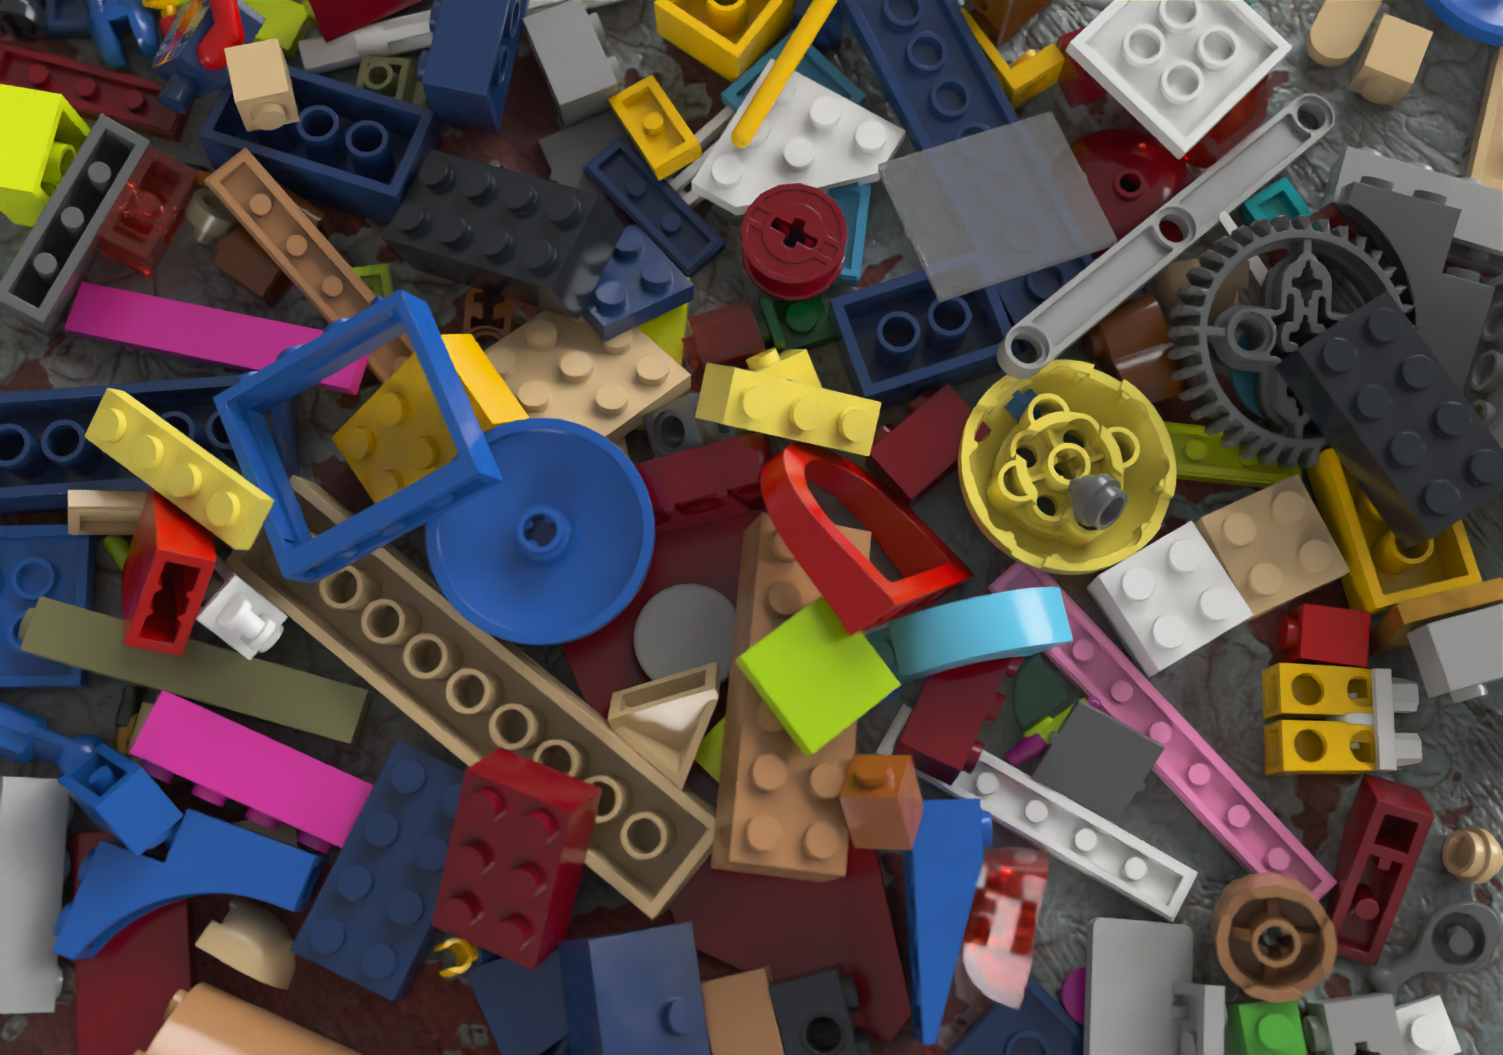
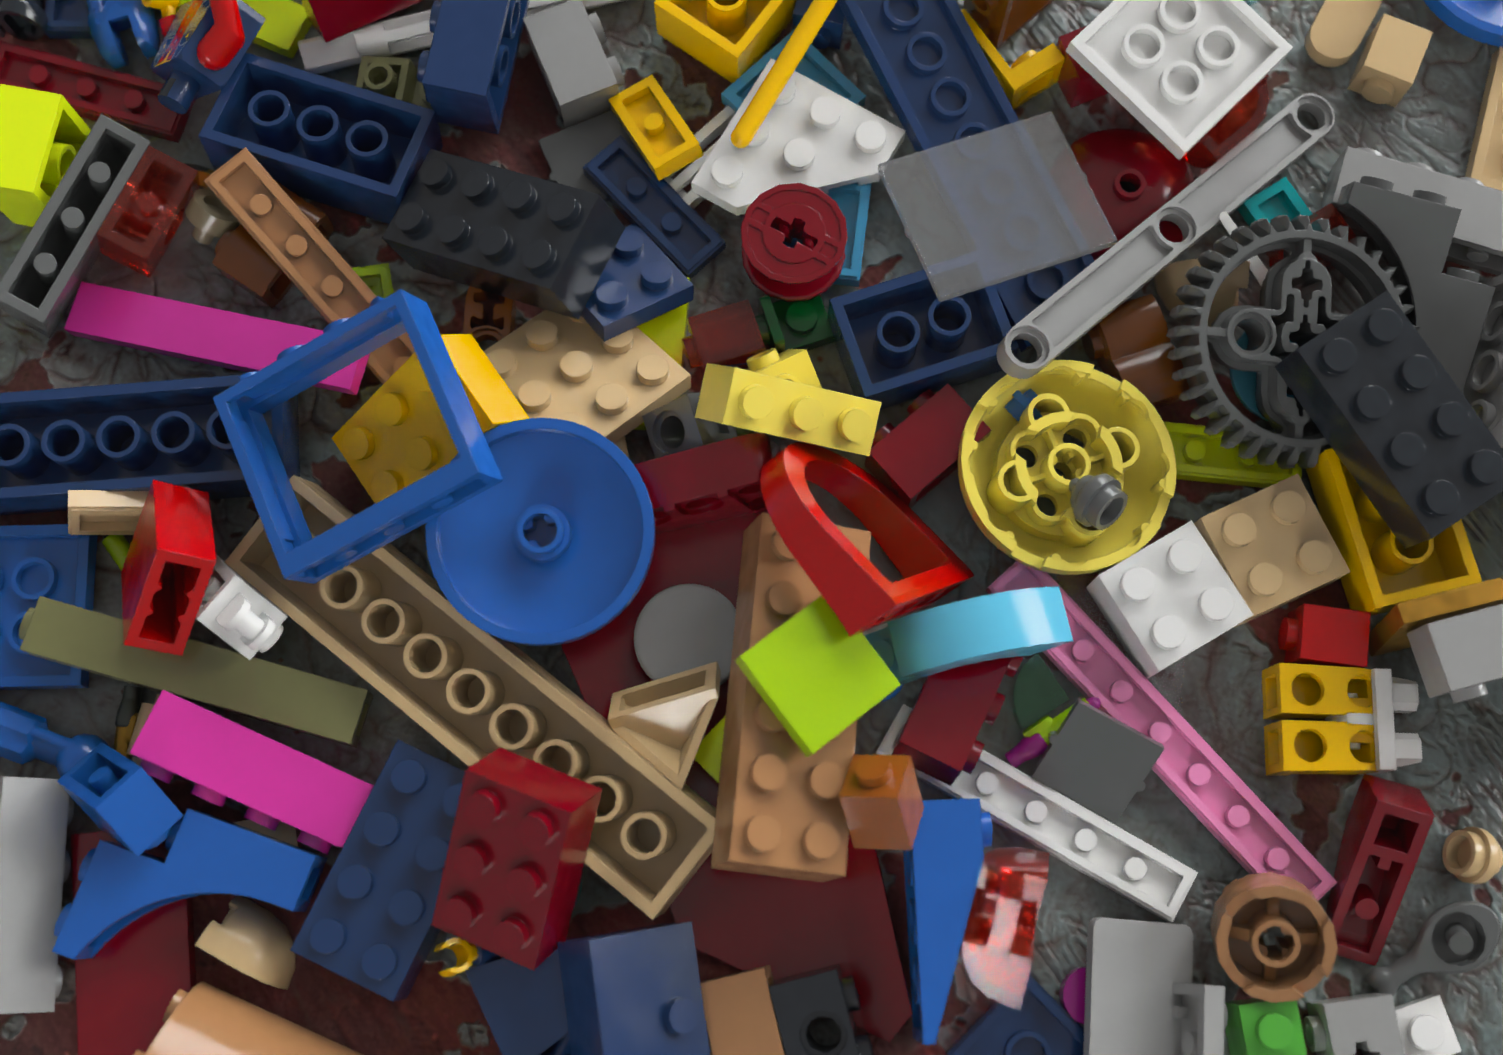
(179, 469): light yellow plate -> none
(261, 85): tan brick -> none

